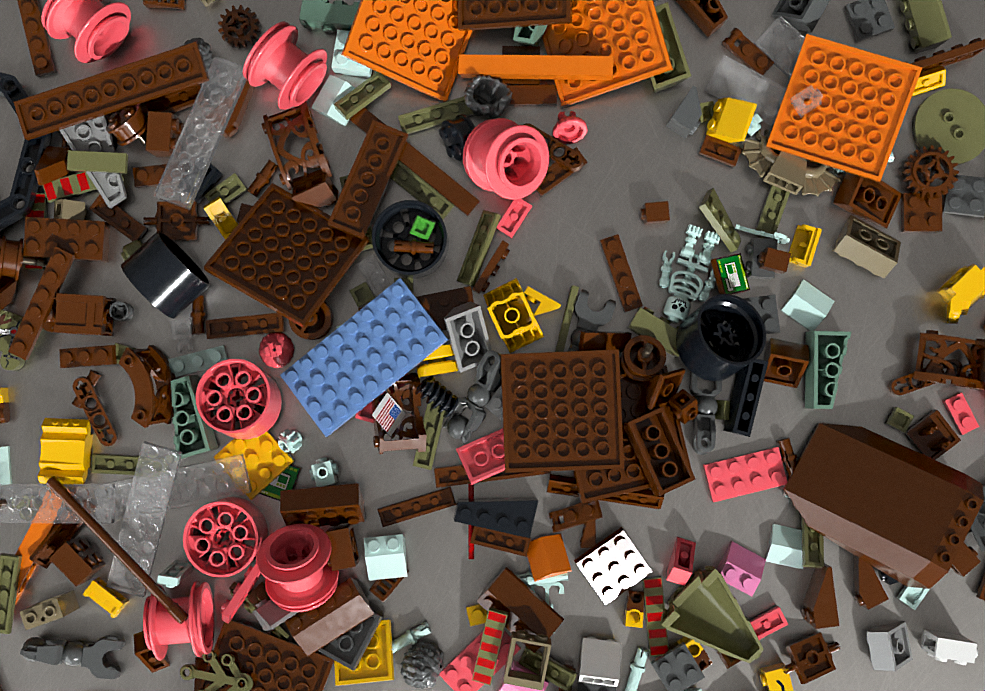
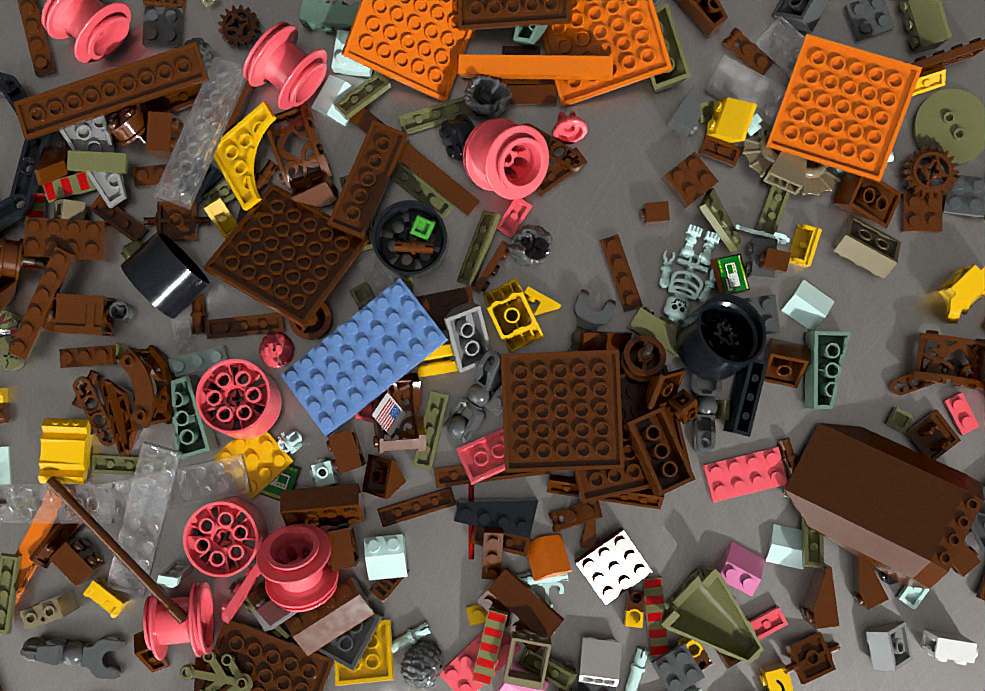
(119, 408): none -> reddish brown wedge
(162, 26): none -> dark grey plate
(237, 154): none -> yellow plate
(346, 450): none -> reddish brown brick
(382, 477): none -> reddish brown slope
(438, 394): black piece -> none
(492, 553): none -> reddish brown plate
(530, 245): none -> dark grey hair
(567, 318): olive tile -> none
(681, 561): coral slope -> none
(689, 180): none -> reddish brown brick
(798, 100): clear brick -> none

